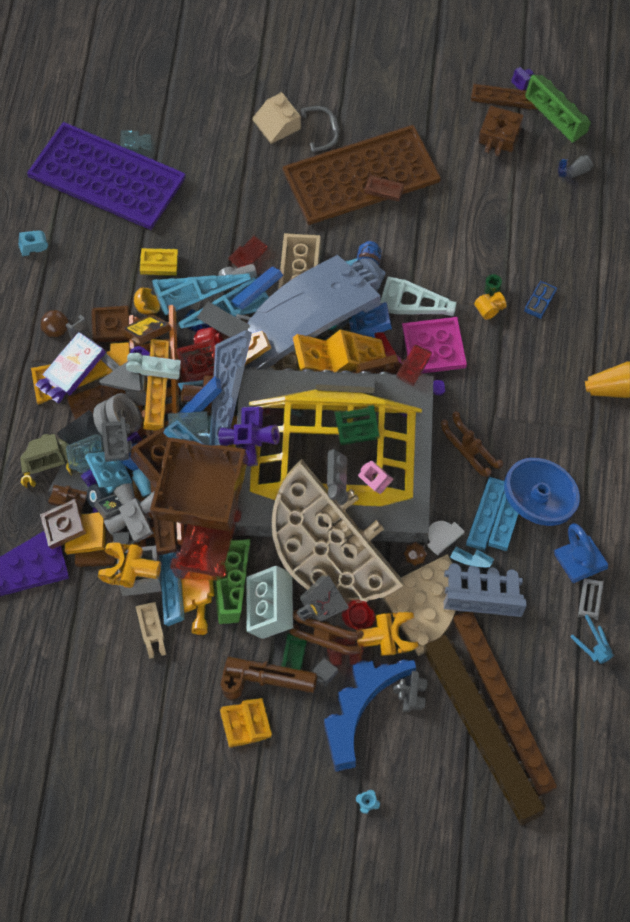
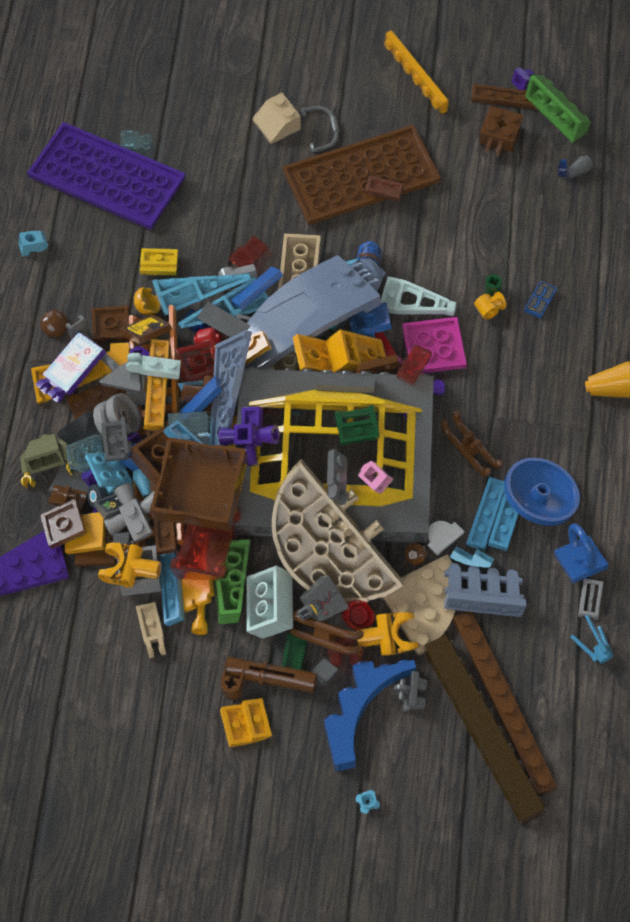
(419, 76): none -> light orange plate

